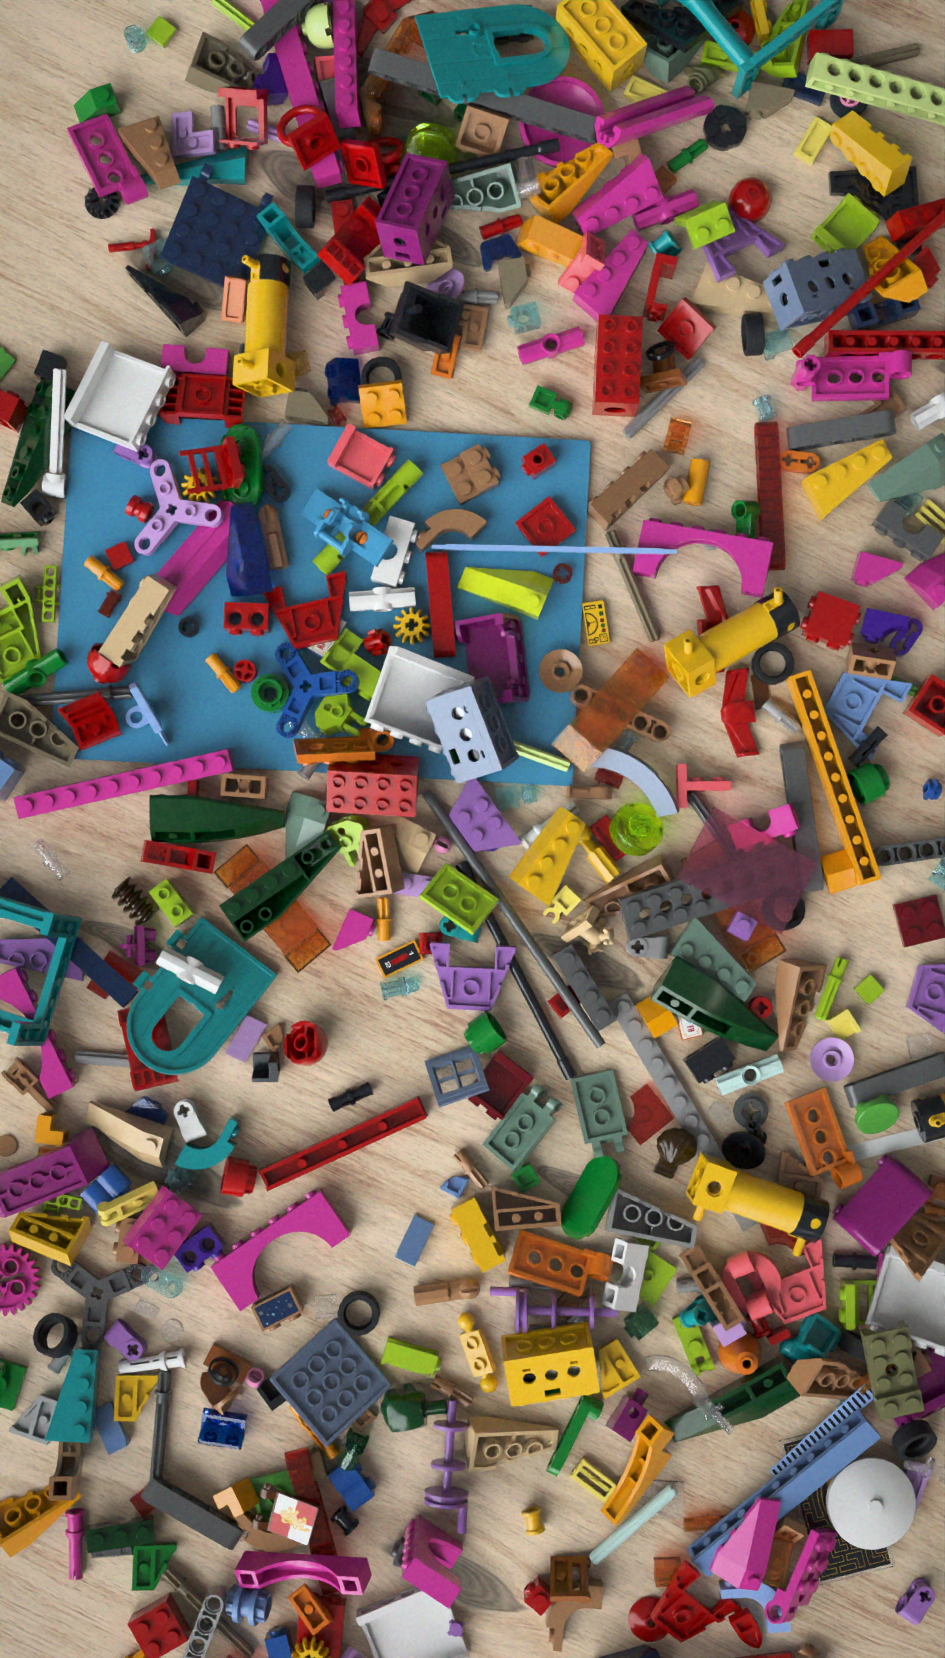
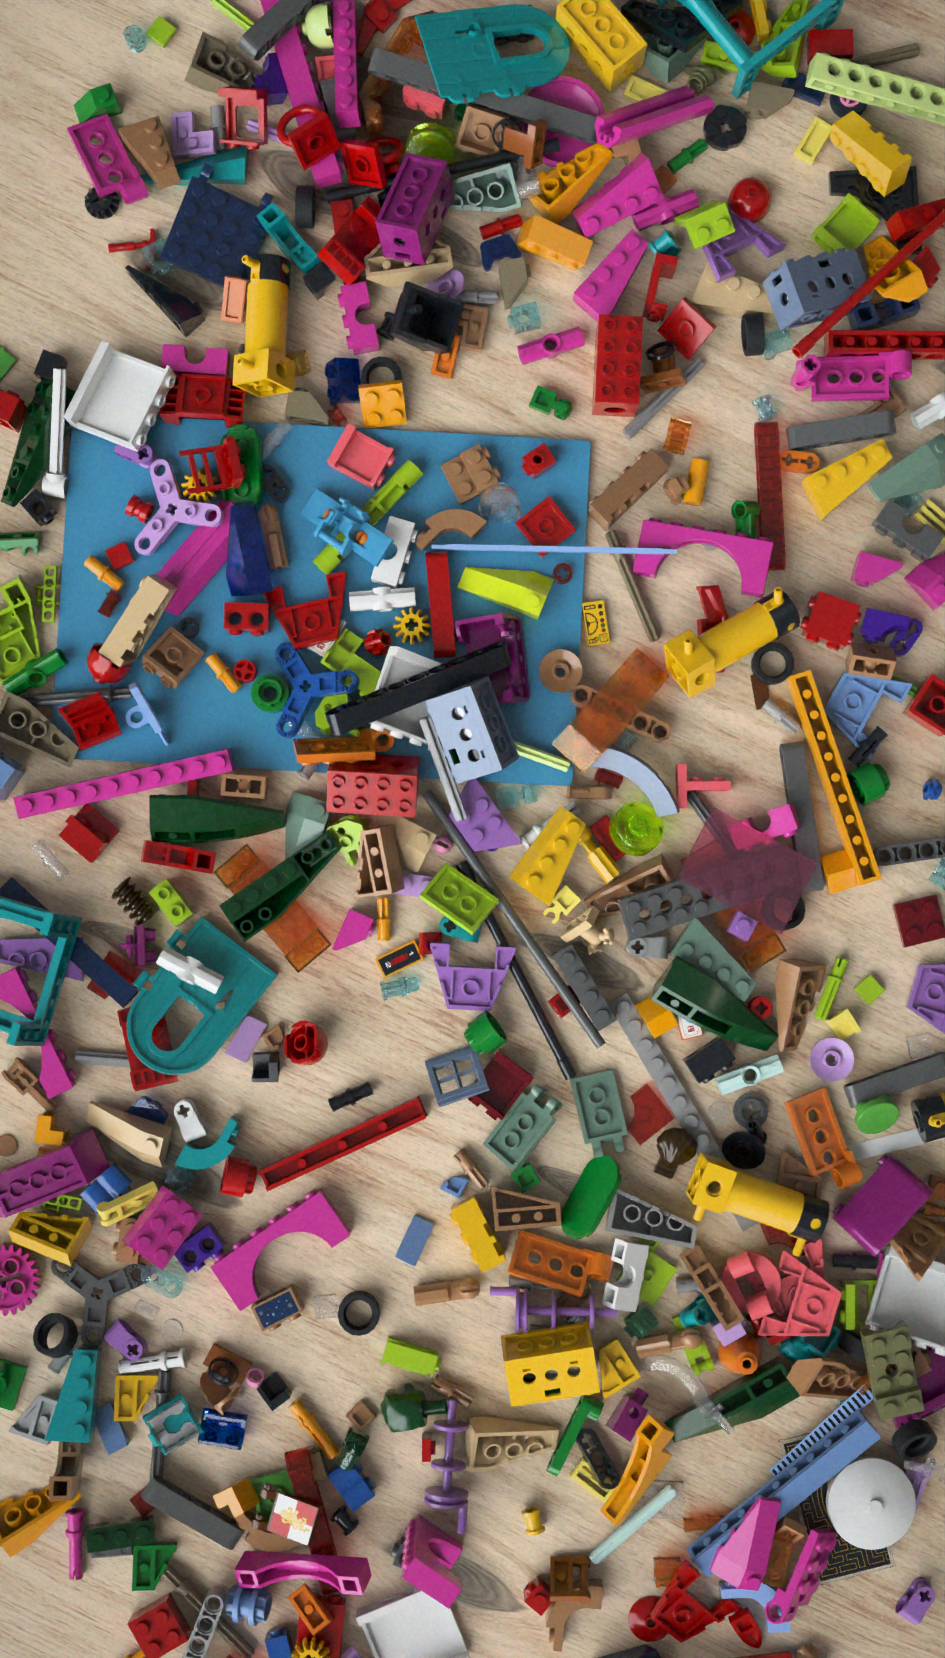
(88, 832): none -> red bracket
(172, 658): none -> medium nougat plate
(172, 1424): none -> piece
(330, 1382): sand blue tile -> none
(418, 688): none -> black beam
(426, 102): none -> coral plate
(428, 1447): none -> red plate
(443, 769): none -> light grey axle
(456, 1628): medium lavender piece -> none
(477, 1352): yellow plate -> none
(500, 504): none -> clear cylinder
(522, 143): none -> dark orange piece
(588, 258): coral bracket -> none
(600, 1476): none -> black beam
(667, 1342): none -> medium nougat piece
(737, 713): red plate -> none
(812, 1305): none -> coral wing

